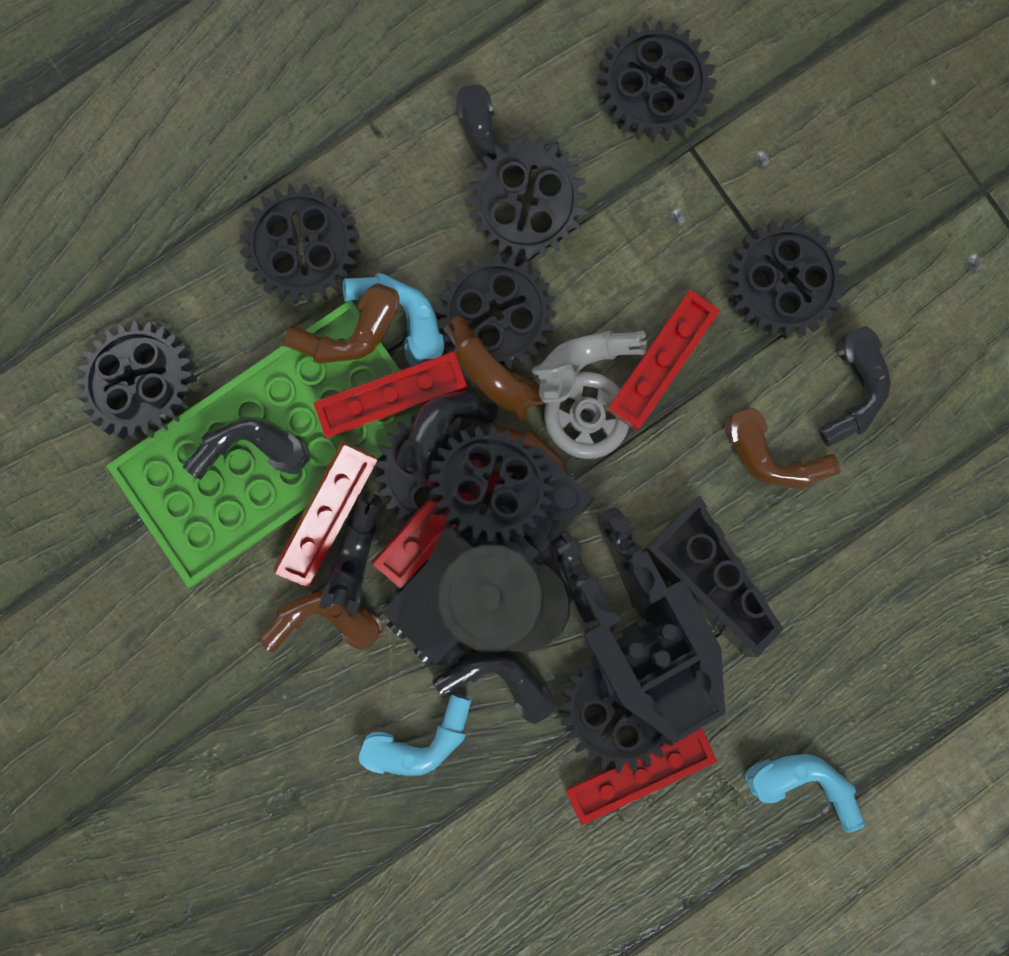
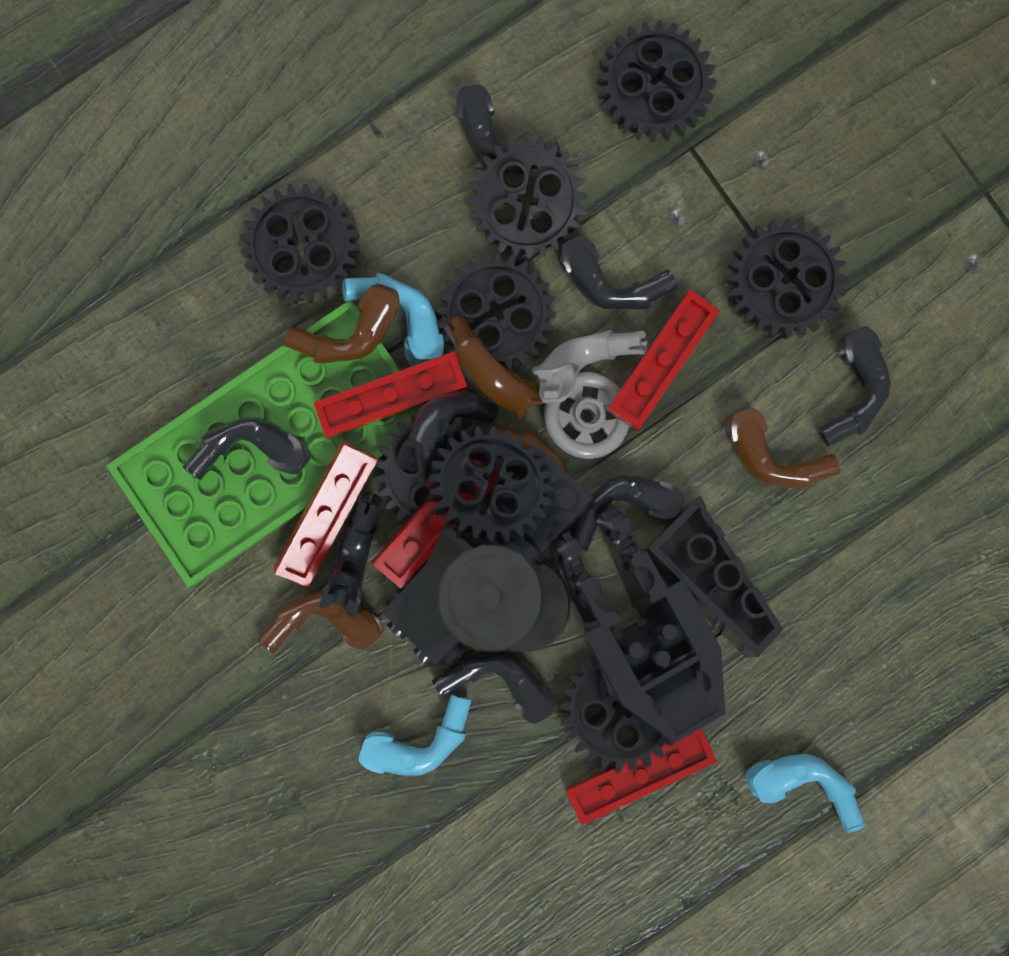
(136, 381): black gear -> none
(579, 262): none -> black piece
(656, 497): none -> black piece

